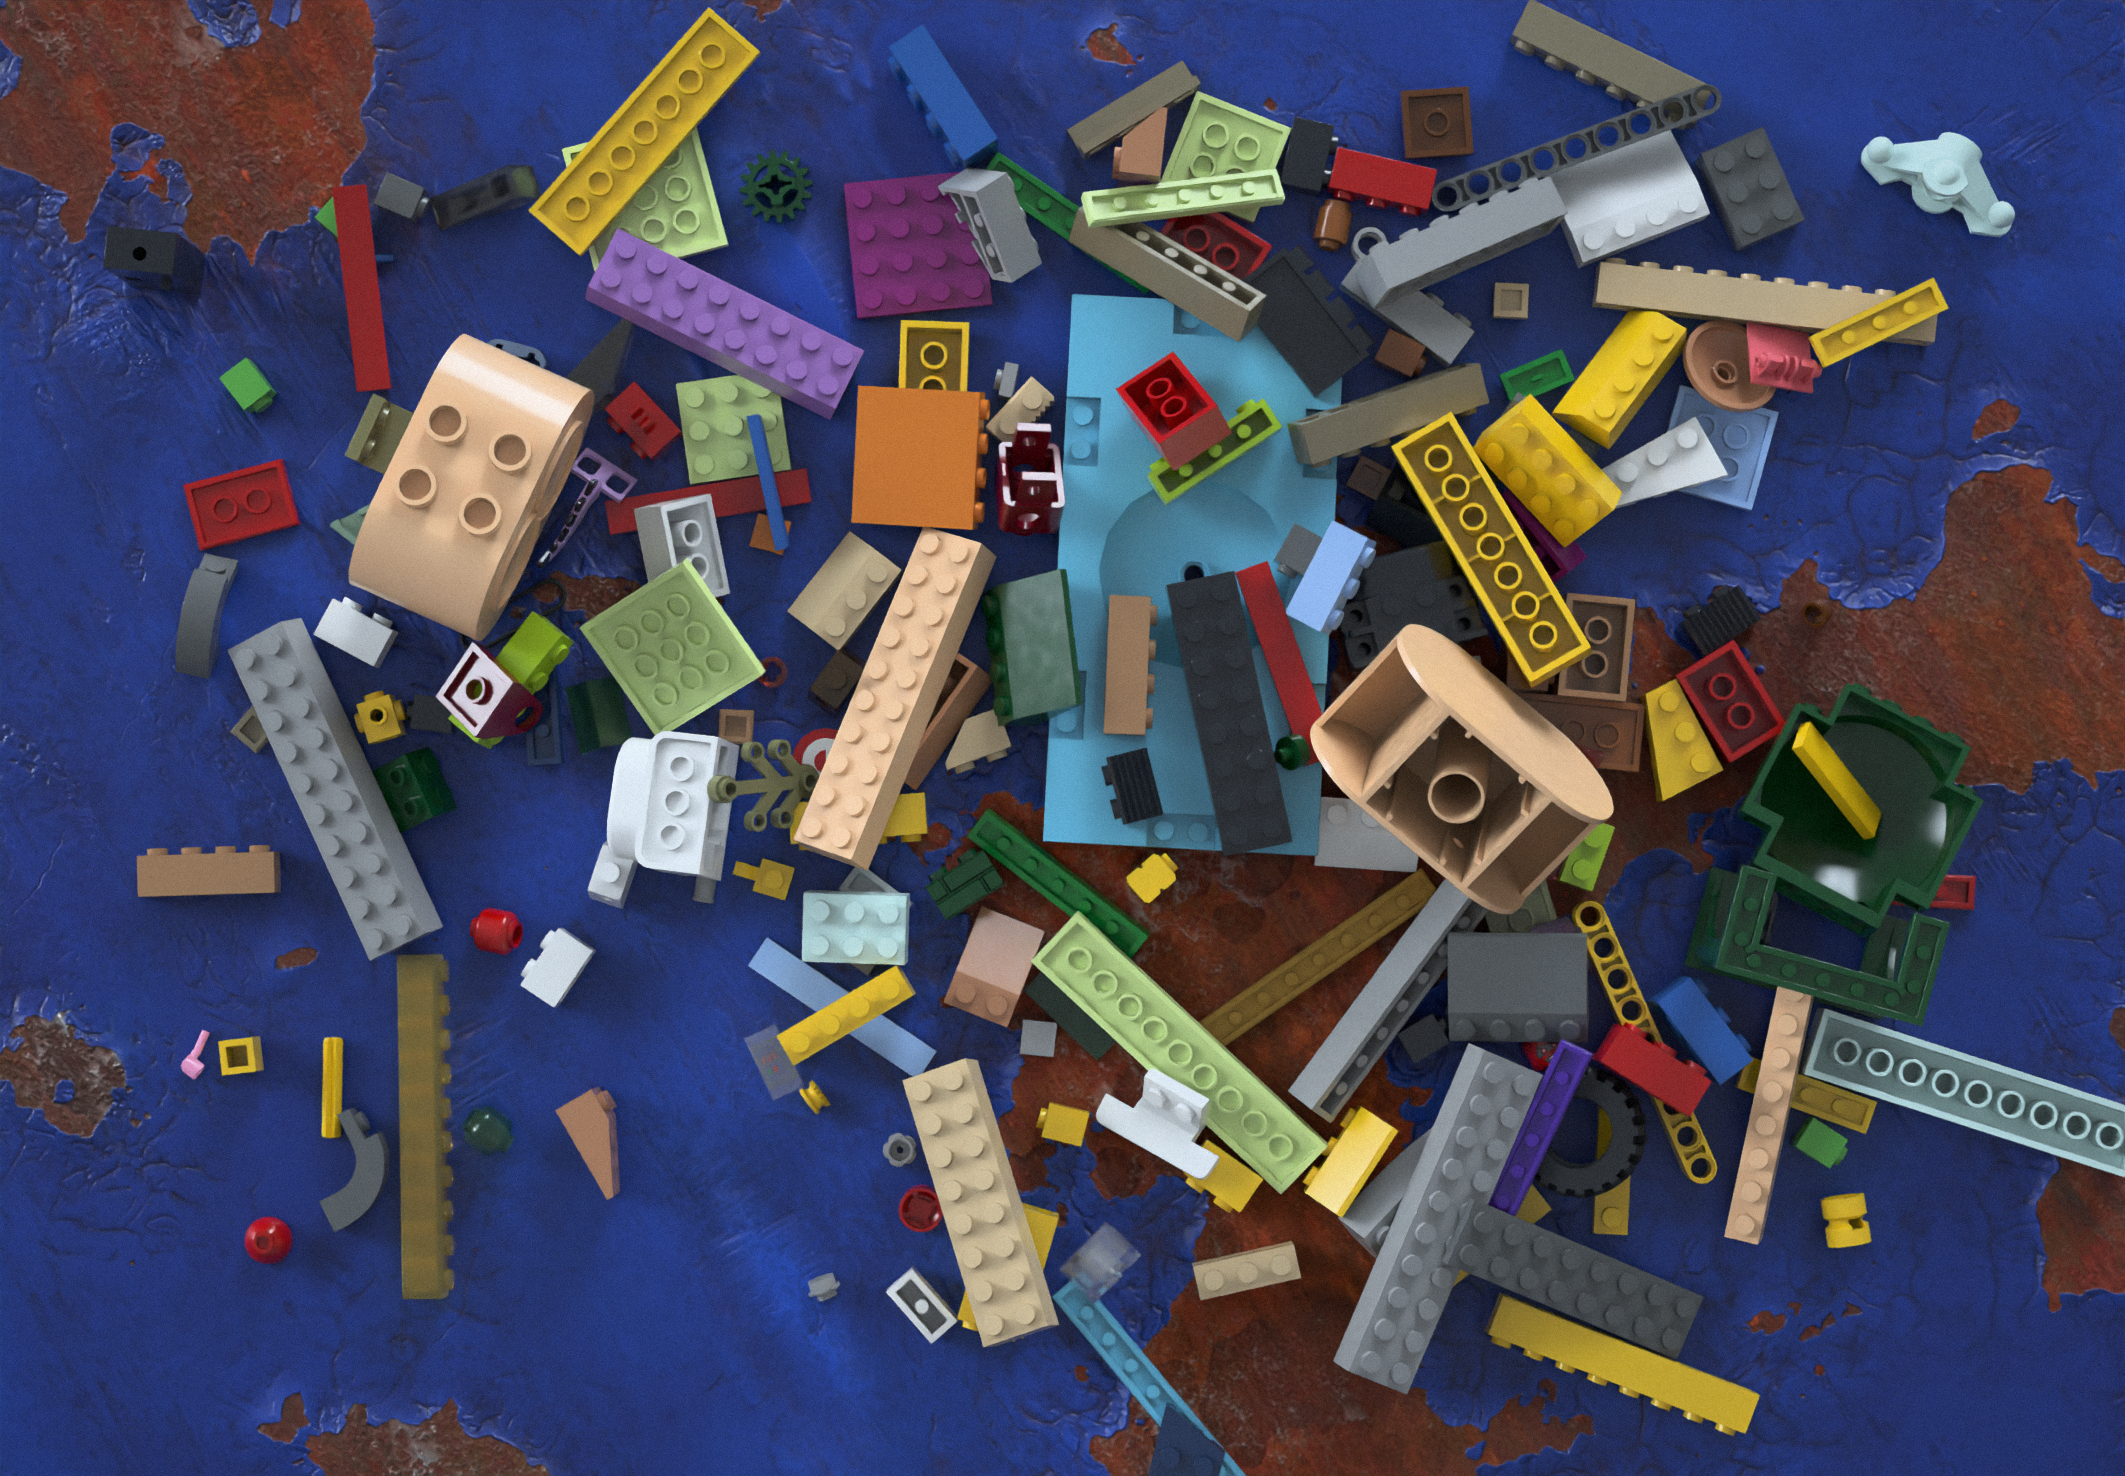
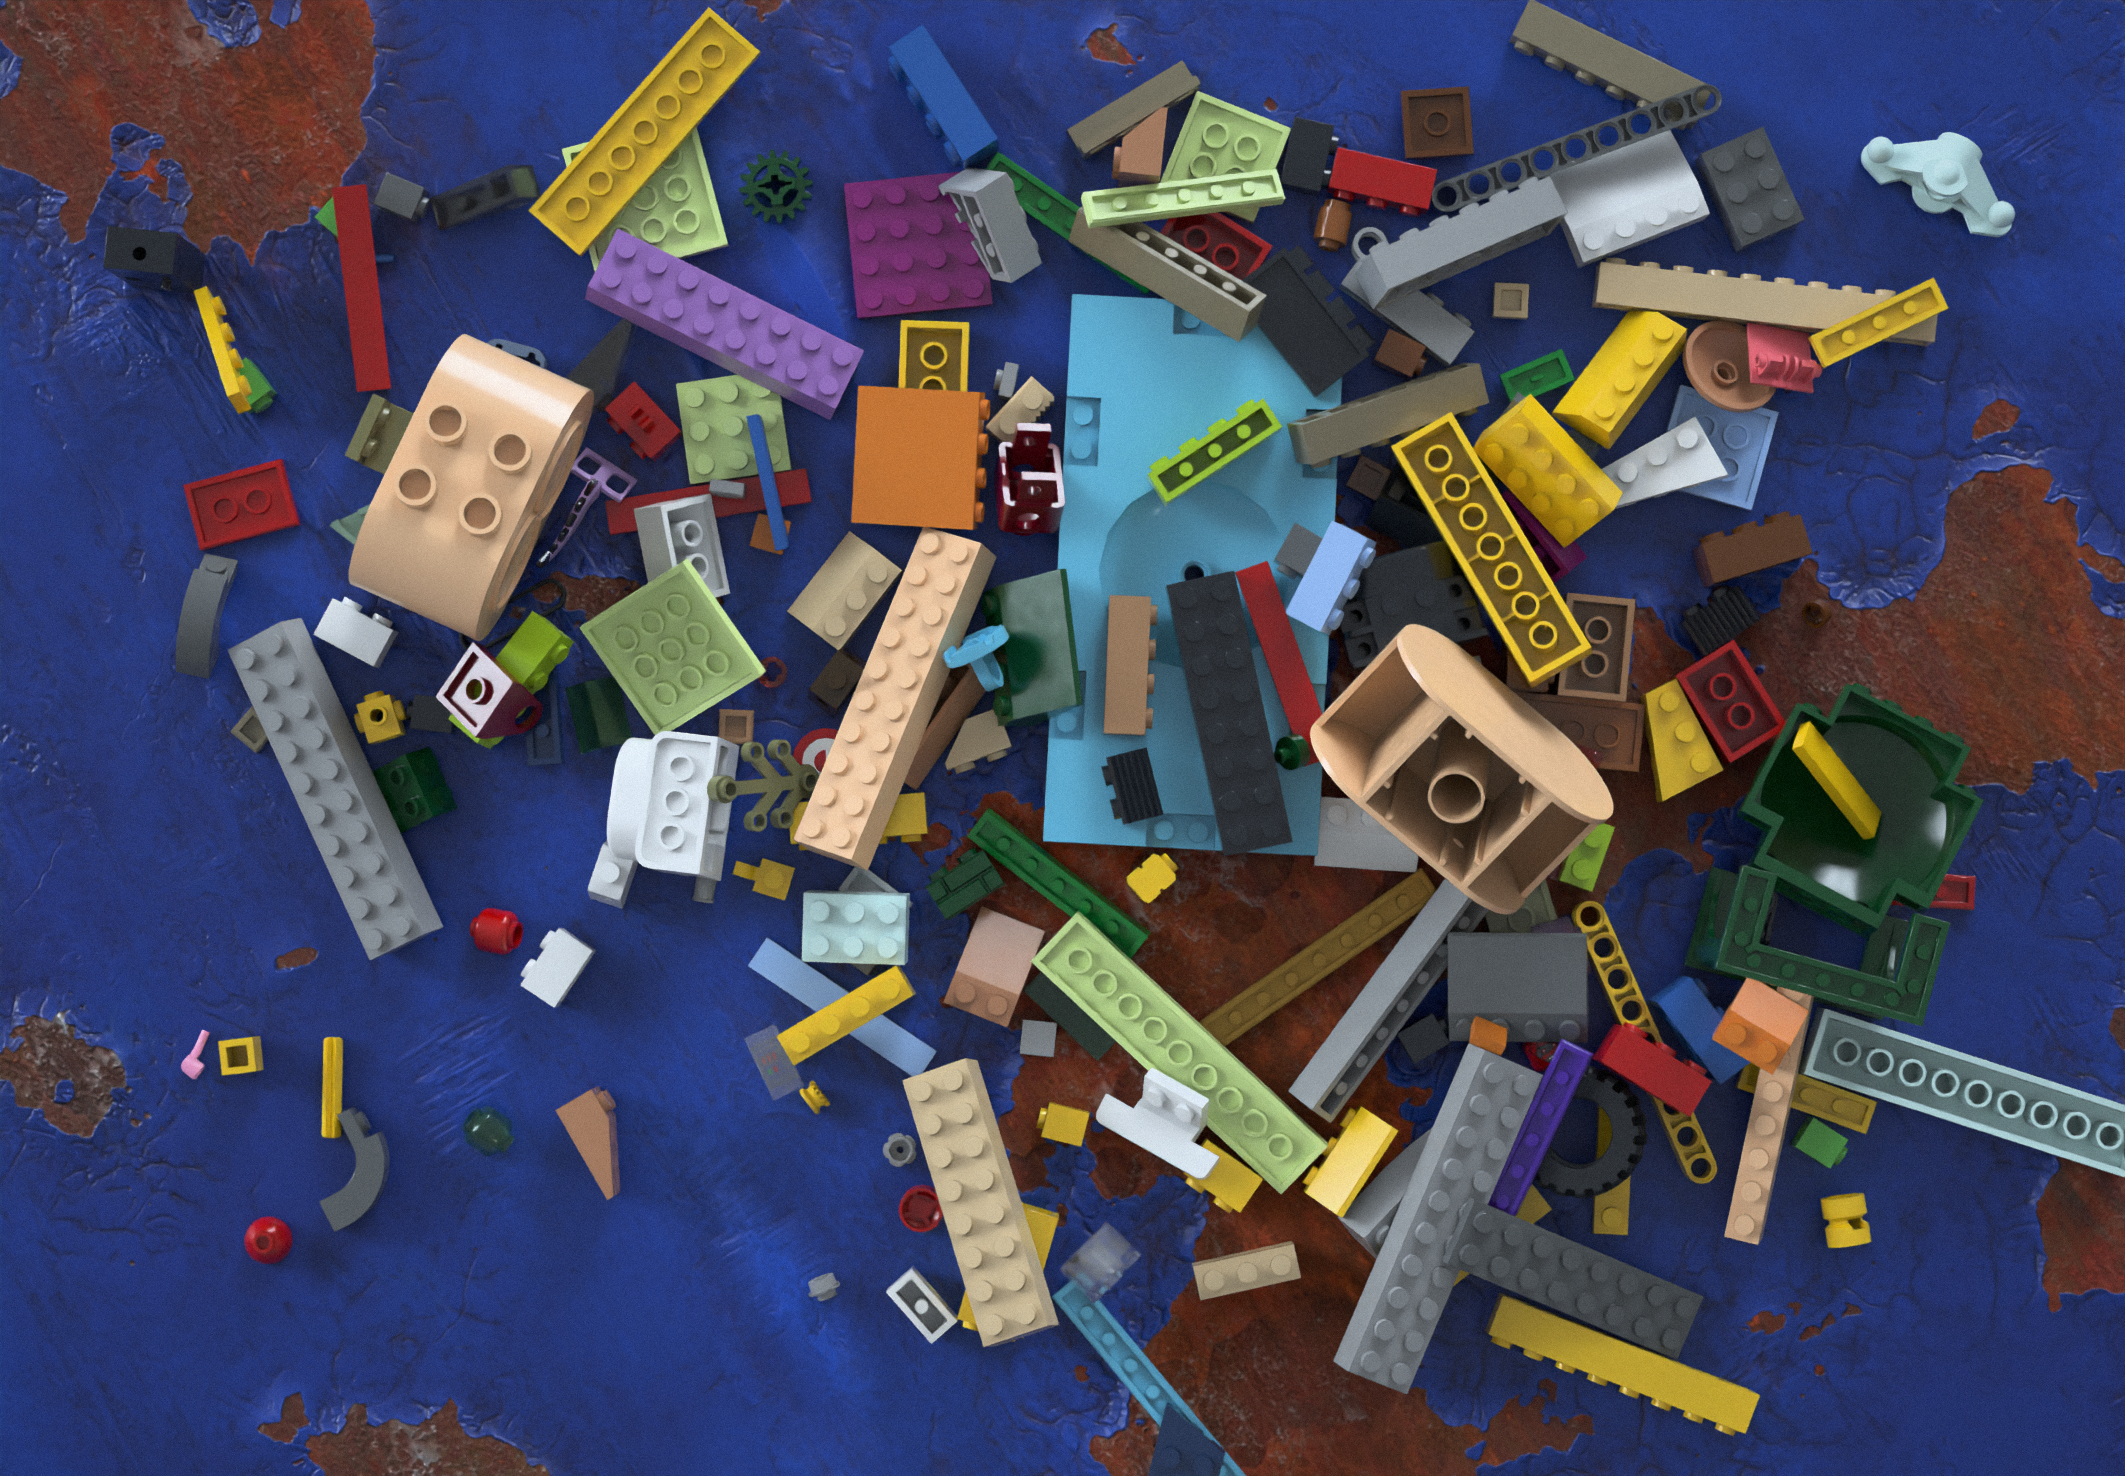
(208, 873): medium nougat brick -> none
(227, 359): none -> yellow plate
(423, 1126): clear yellow brick -> none
(728, 489): none -> light grey tile
(978, 652): none -> medium azure tile
(1173, 411): red brick -> none
(1488, 1035): none -> orange tile
(1751, 548): none -> reddish brown brick
(1760, 1025): none -> orange slope

